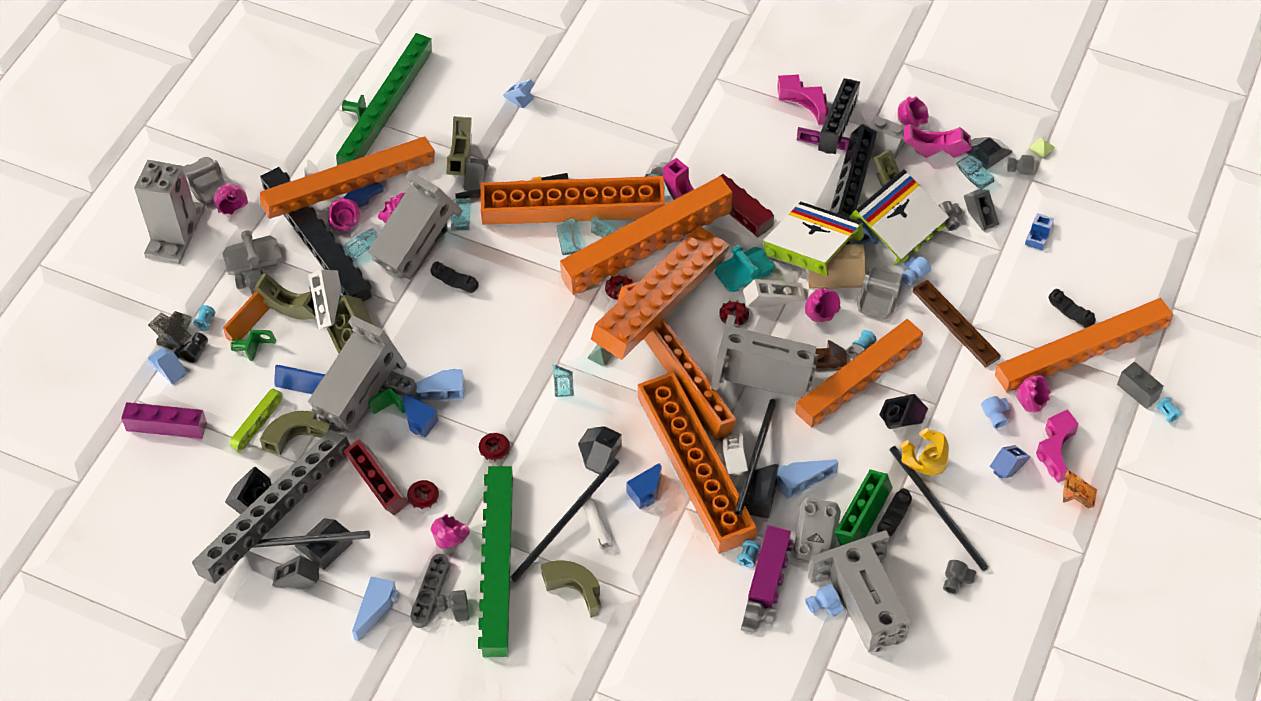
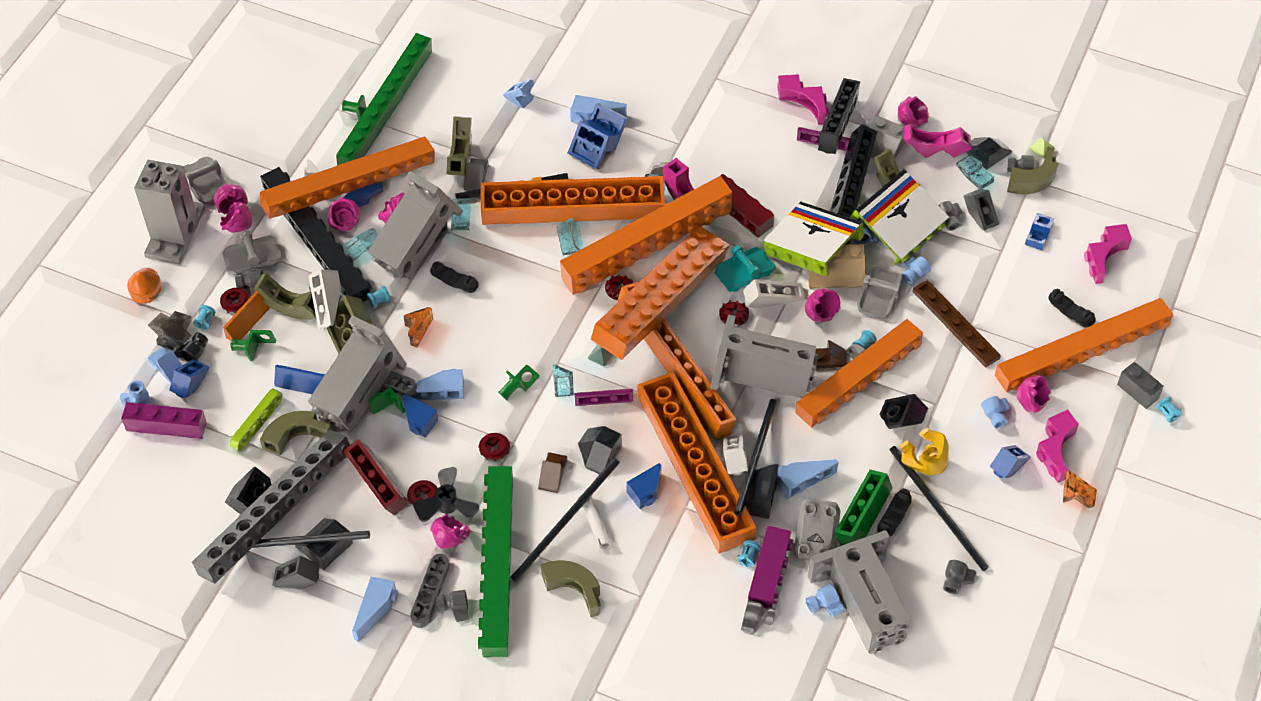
(136, 394): none -> light blue piece
(144, 285): none -> orange hair
(188, 378): none -> blue slope
(233, 294): none -> dark red gear
(237, 219): none -> dark pink hair
(379, 297): none -> medium azure bush
(418, 323): none -> clear orange slope
(429, 507): none -> black piece
(517, 382): none -> green bracket
(552, 472): none -> slope
(583, 107): none -> light blue slope
(597, 135): none -> blue bracket
(600, 227): clear light blue slope -> none
(603, 397): none -> magenta slope
(1034, 180): none -> olive arch
(1113, 240): none -> dark pink arch

